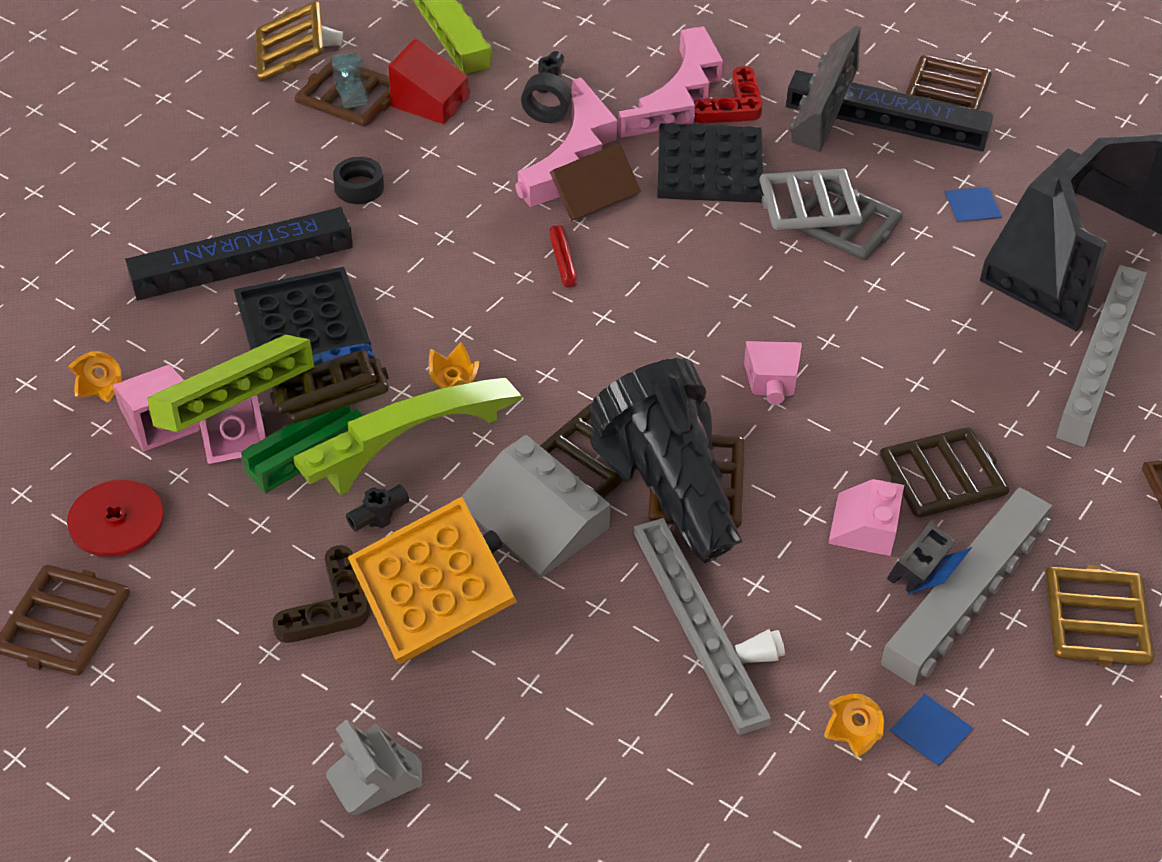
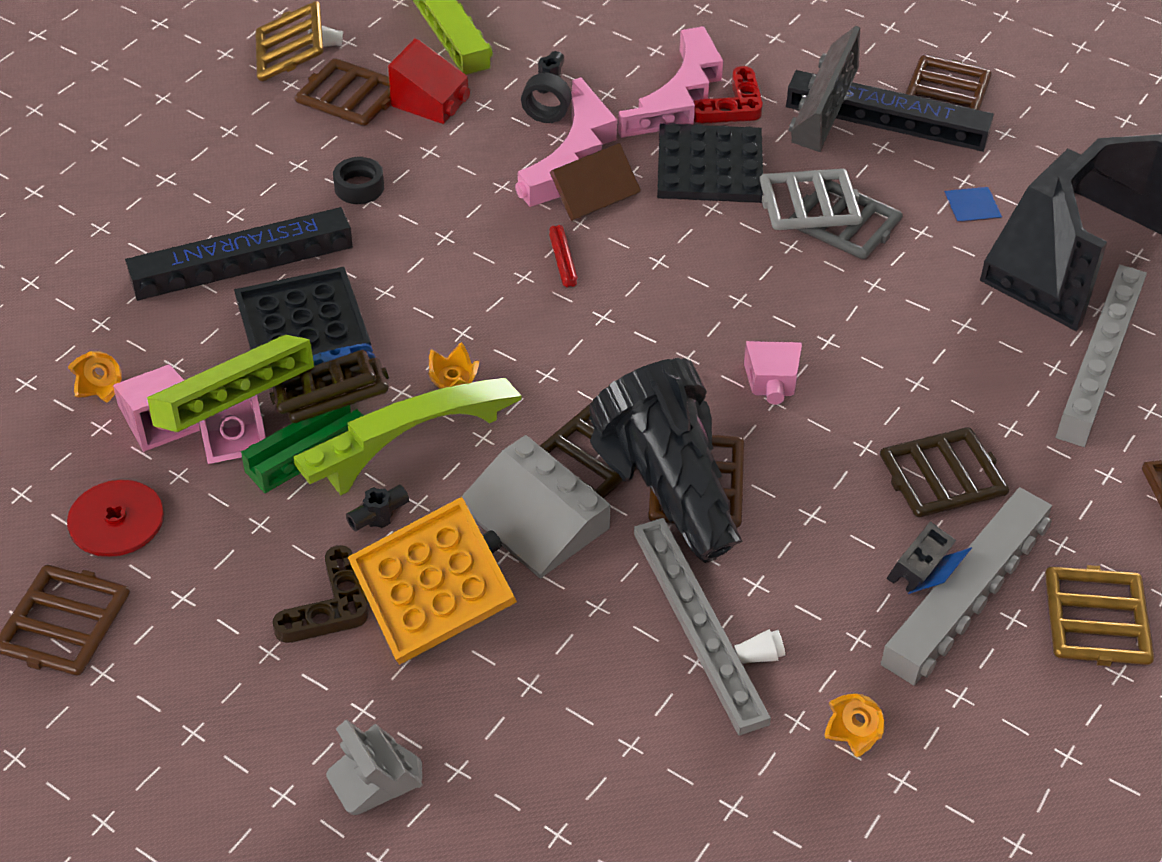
(348, 79): clear light blue piece -> none
(867, 517): bright pink slope -> none
(931, 729): blue sticker -> none

